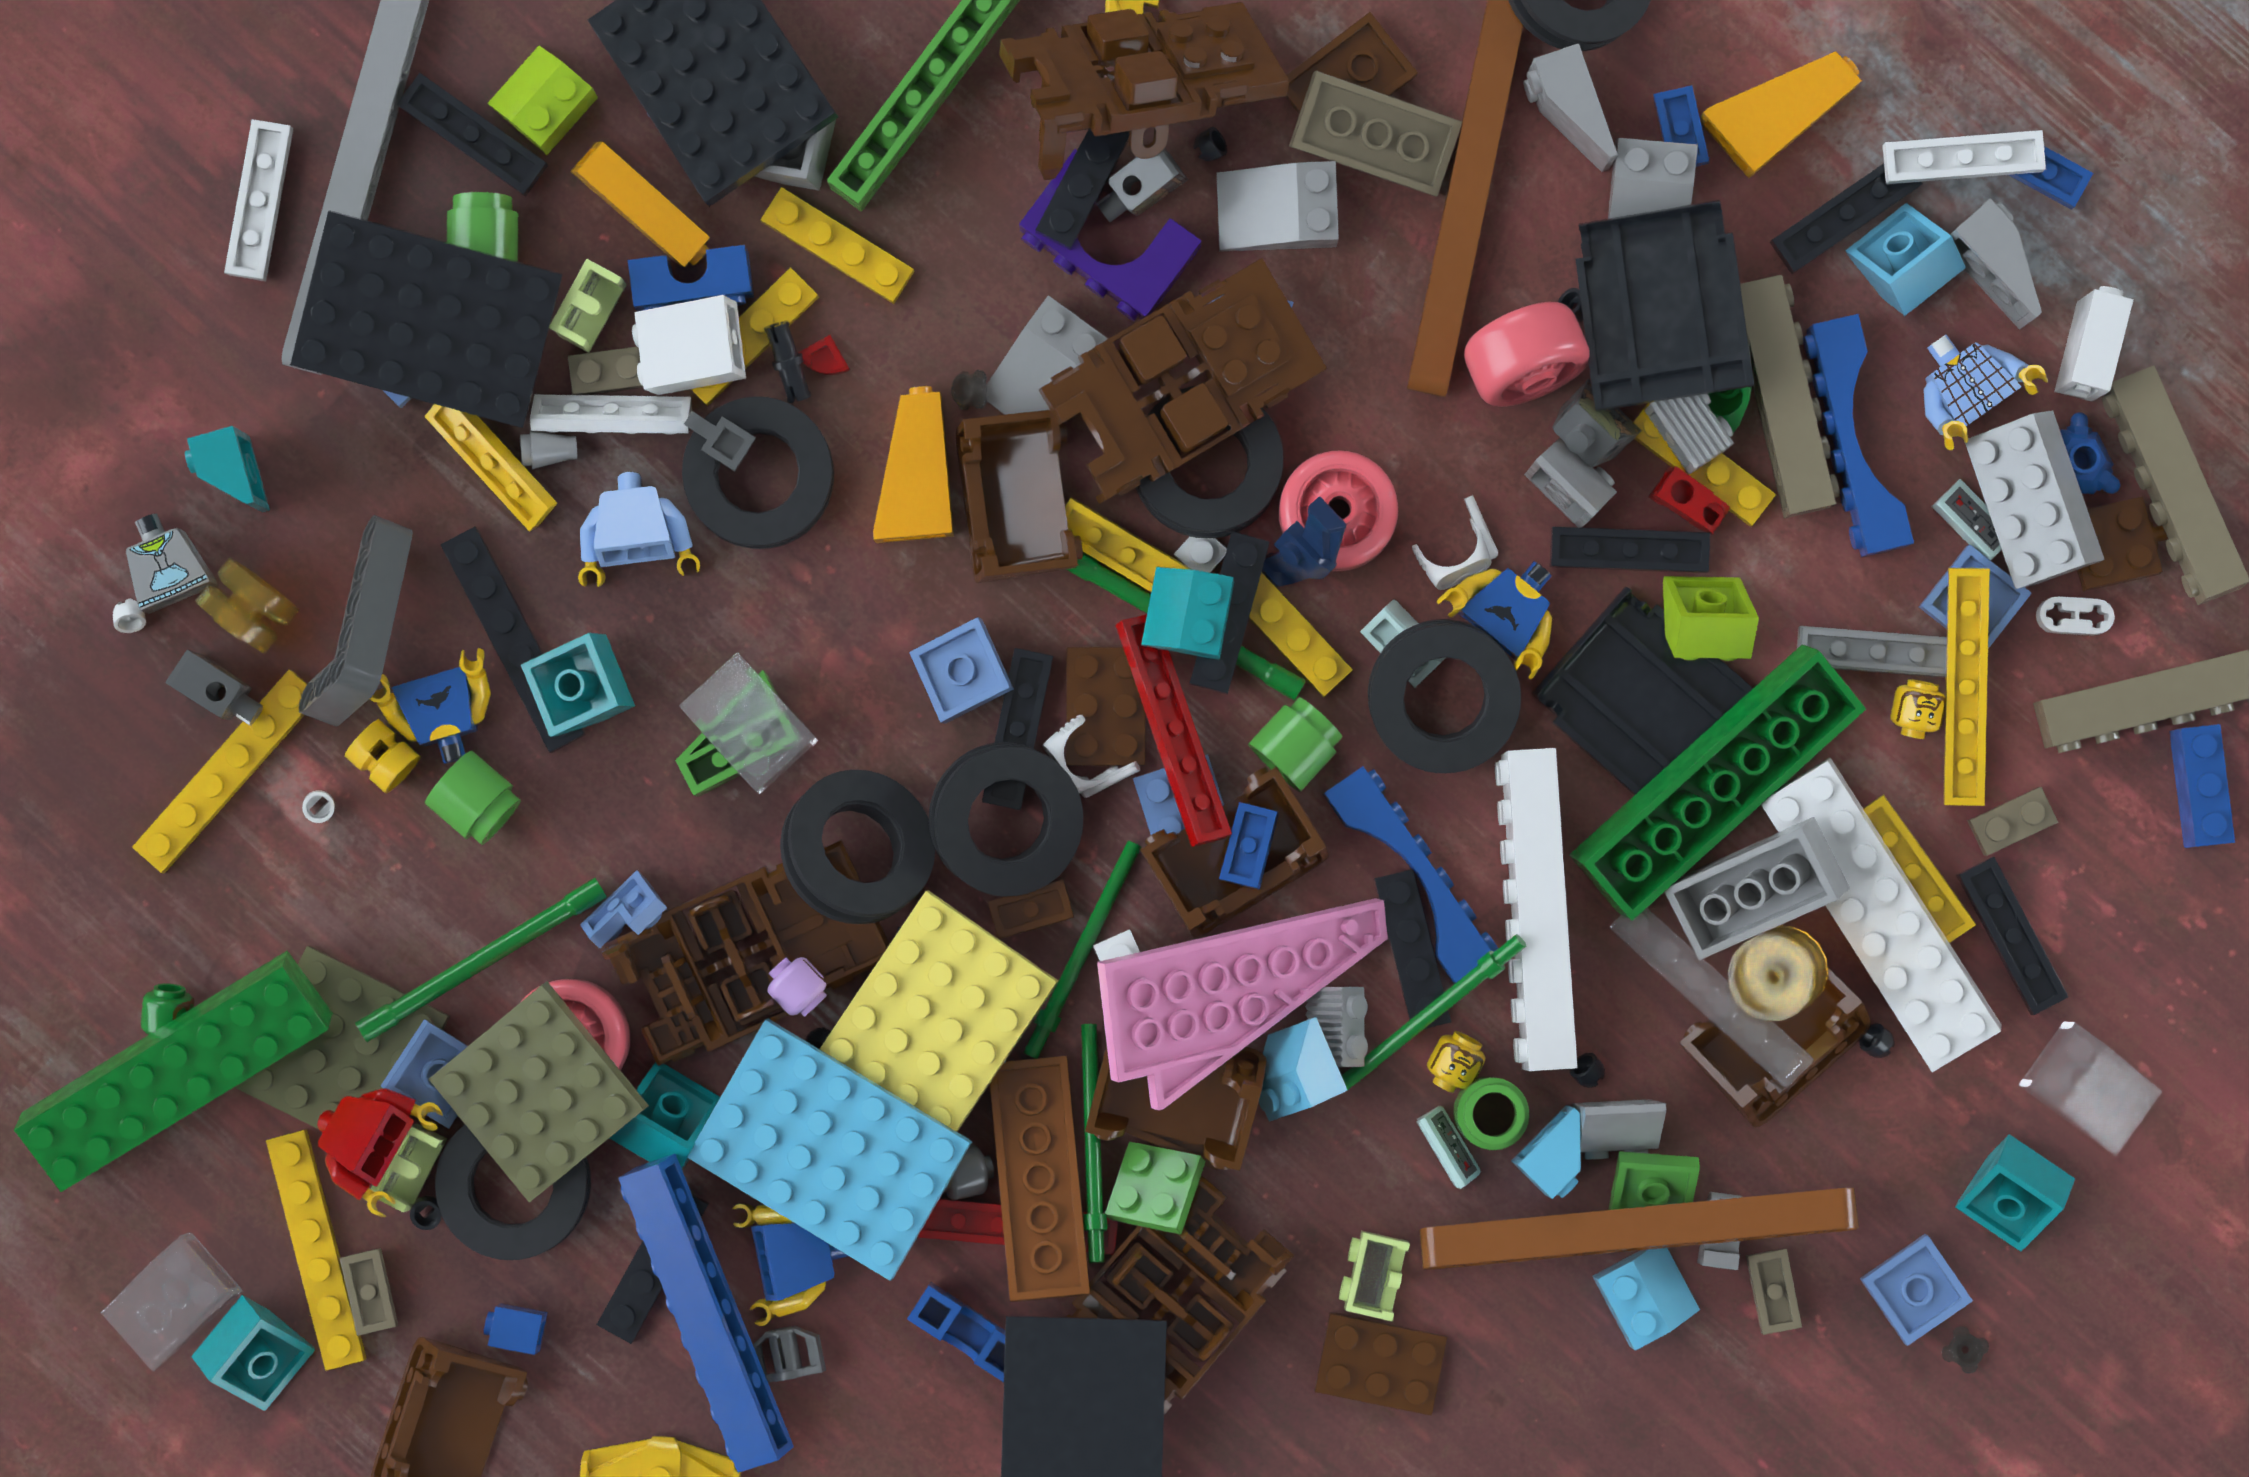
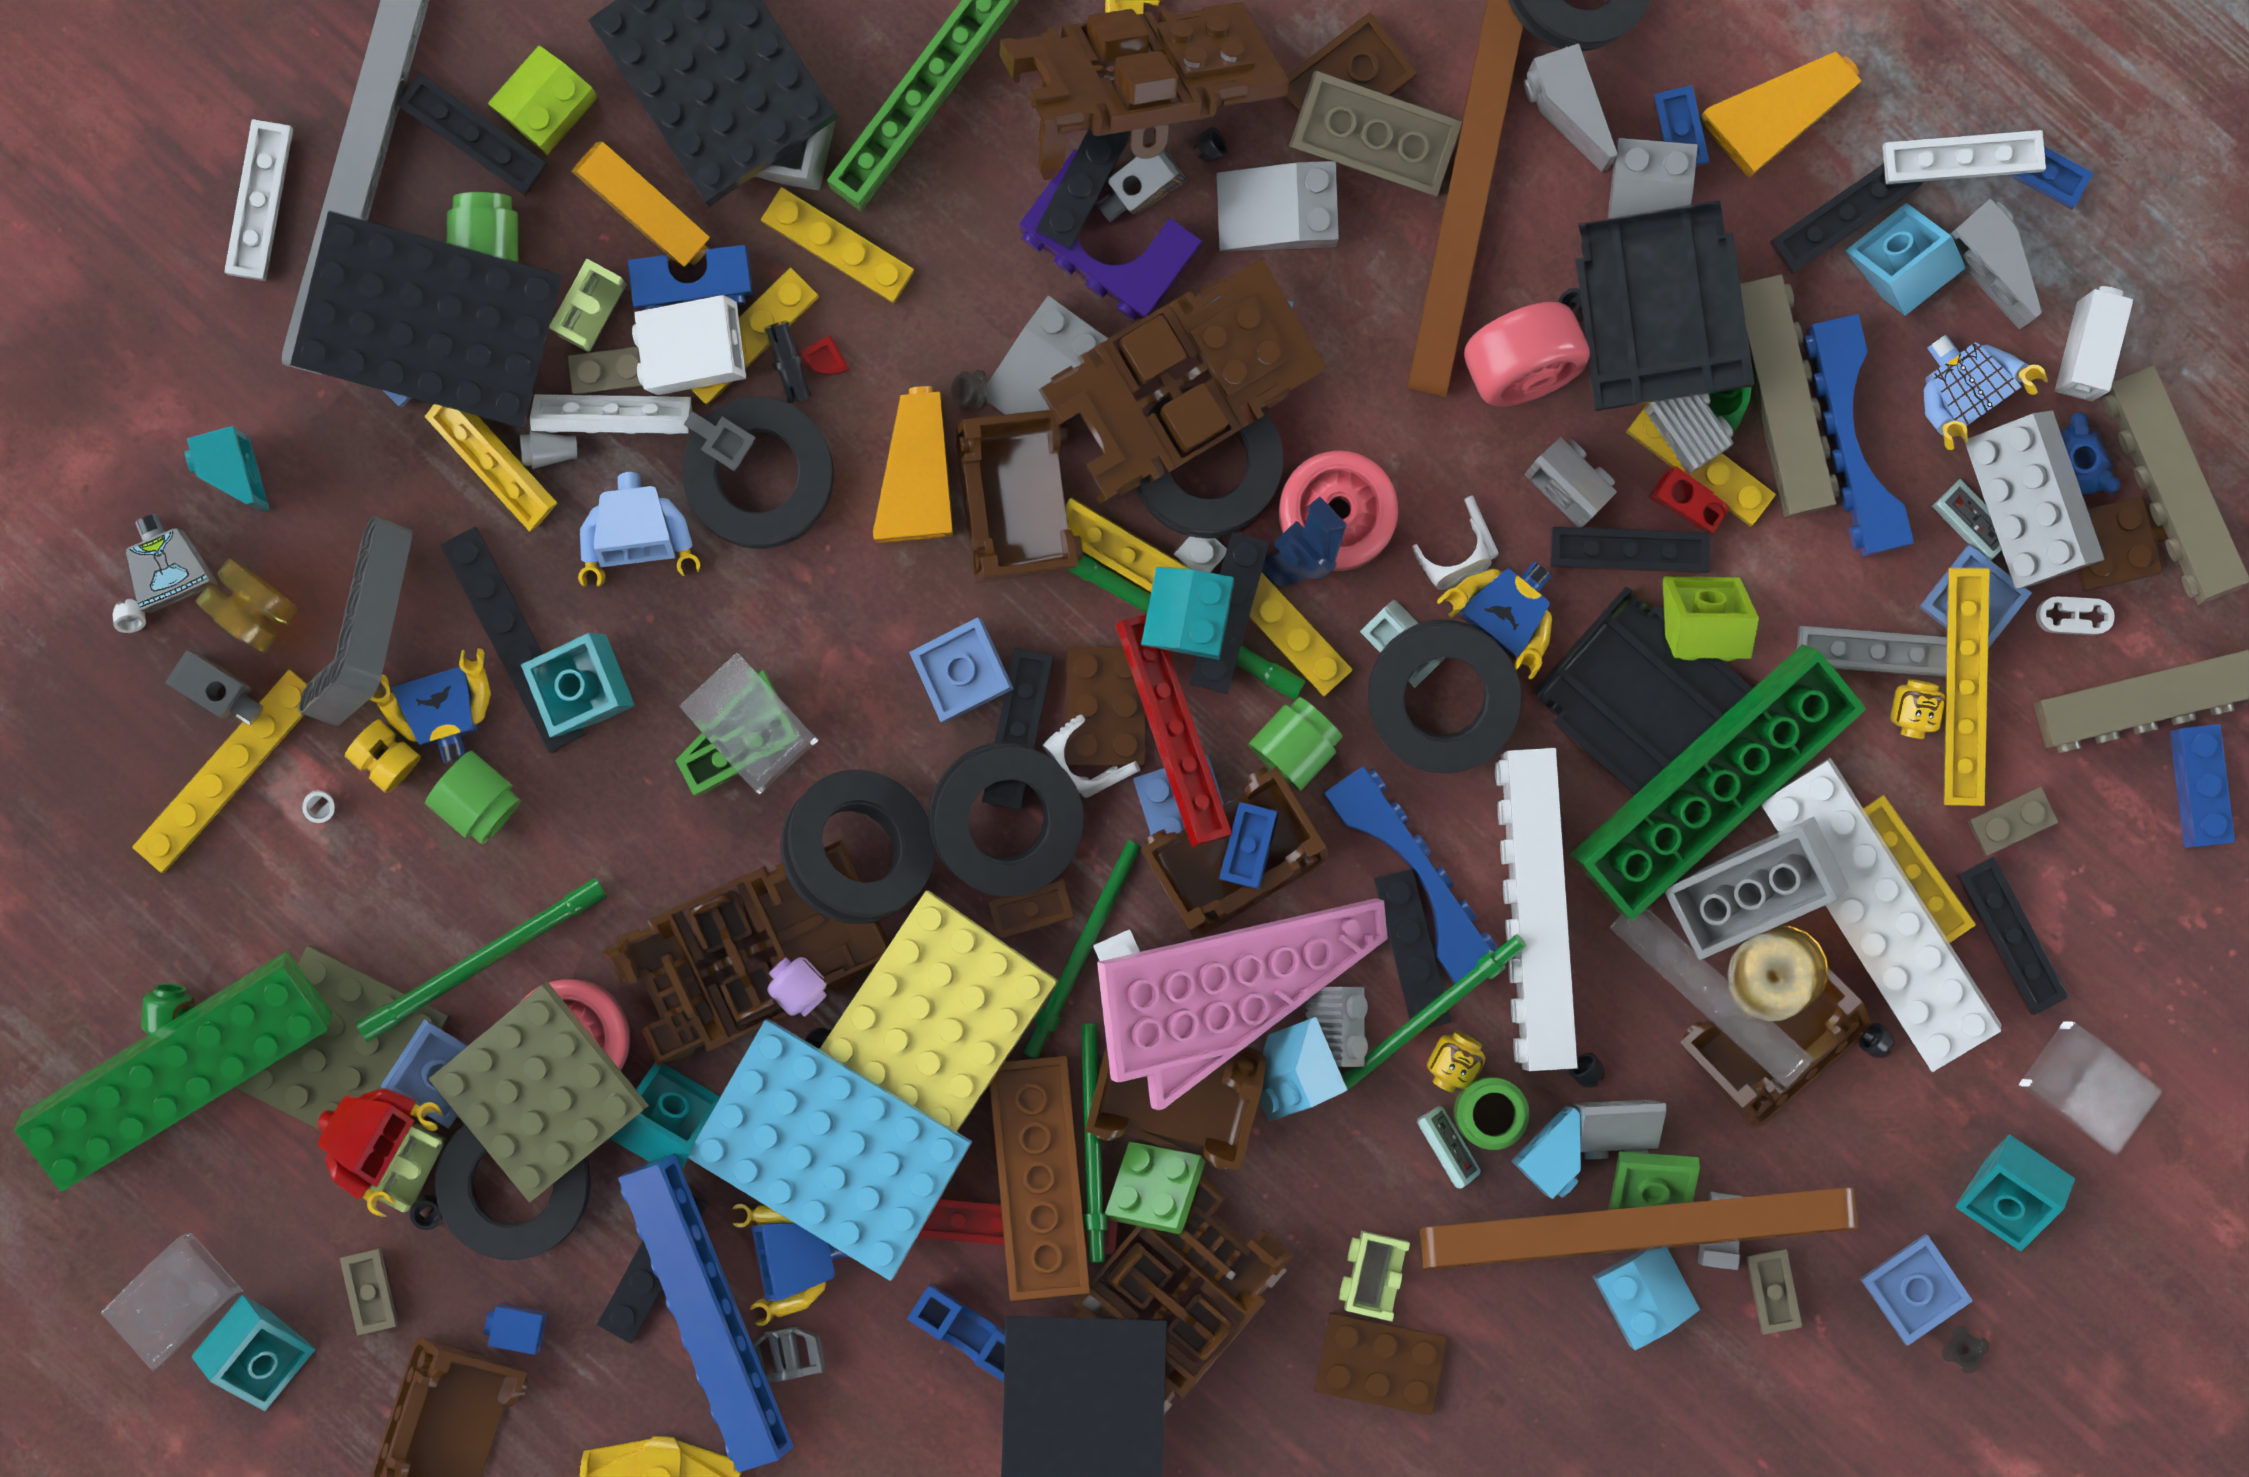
(315, 1249): yellow plate -> none
(632, 904): medium blue plate -> none
(971, 1175): dark grey head -> none
(1593, 433): dark grey torso -> none

